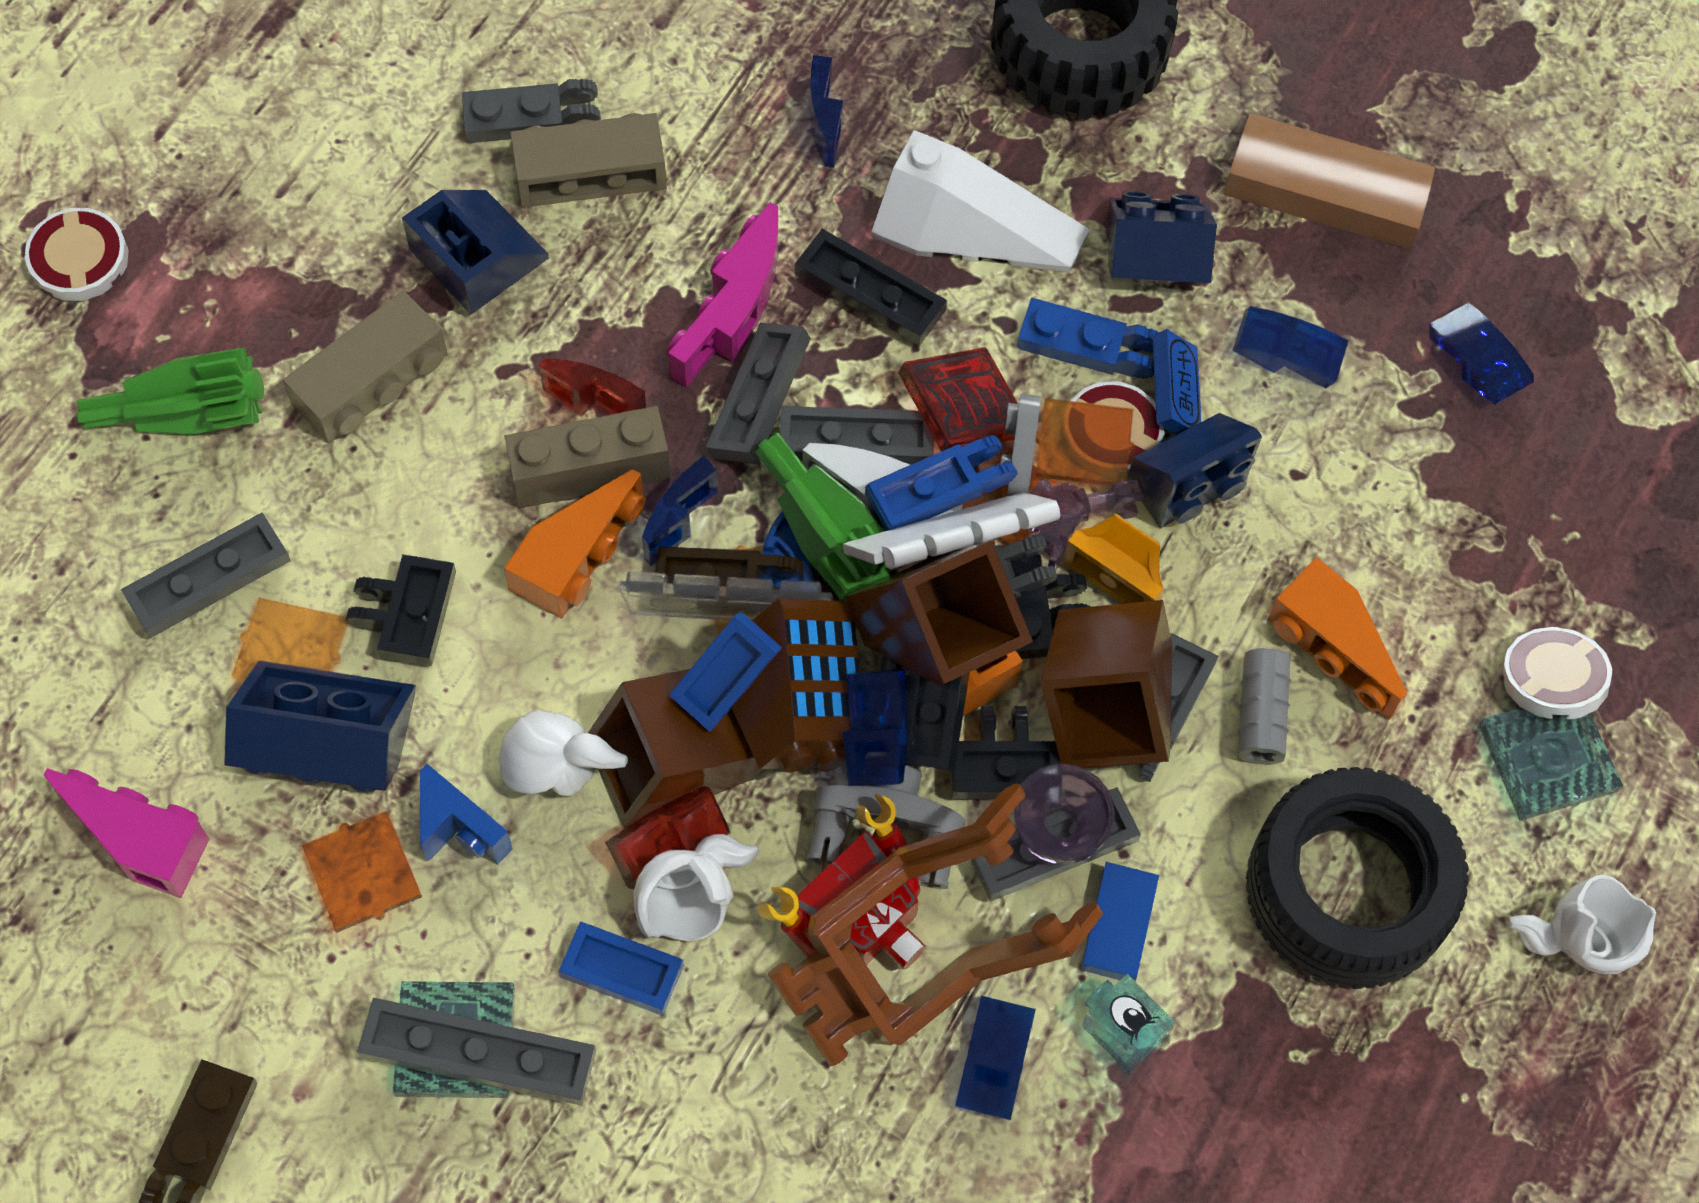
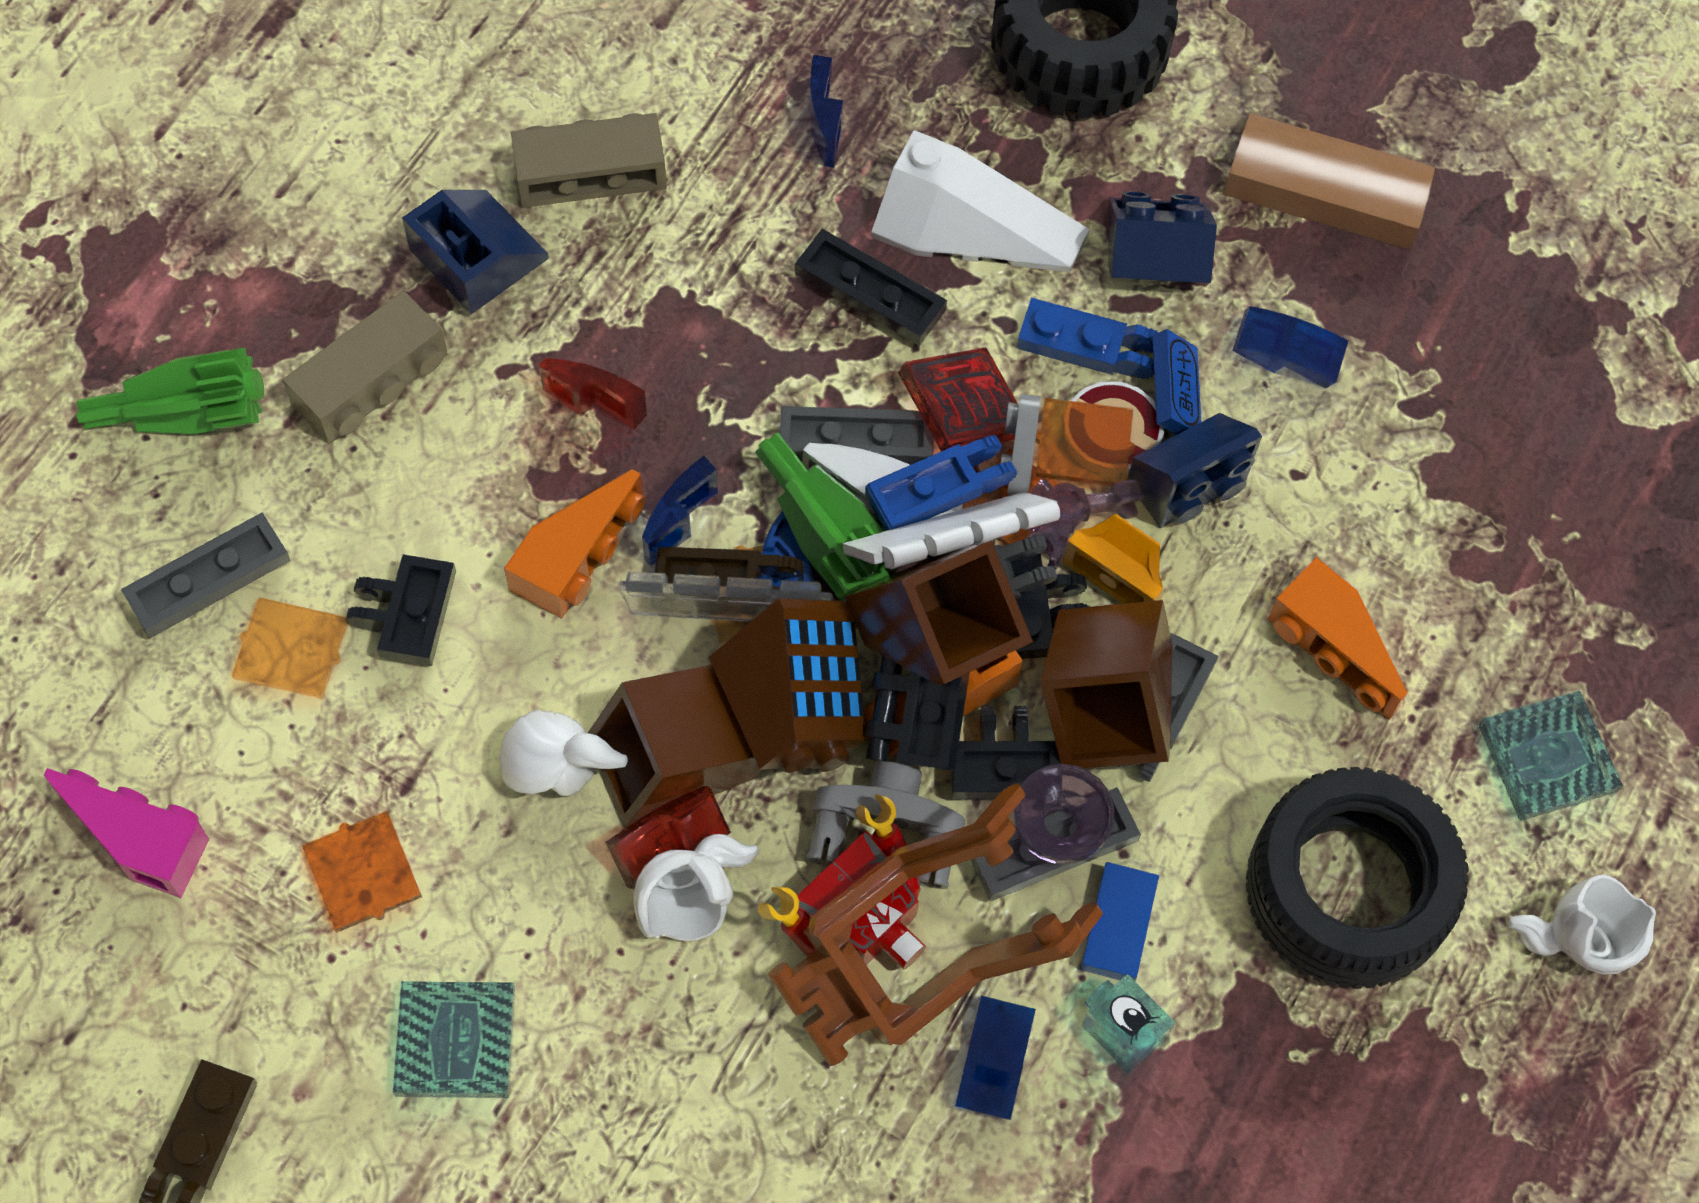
(76, 254): tile -> none
(318, 725): dark blue slope -> none
(448, 811): blue slope -> none
(477, 1051): dark grey plate -> none
(496, 112): dark grey hinge -> none
(586, 455): dark tan brick -> none
(621, 968): blue tile -> none
(725, 671): blue tile -> none
(740, 292): dark pink slope -> none
(758, 392): dark grey plate -> none
(878, 727): clear blue slope -> none
(1264, 706): light grey axle -> none
(1486, 355): clear blue slope -> none
(1557, 673): tile -> none

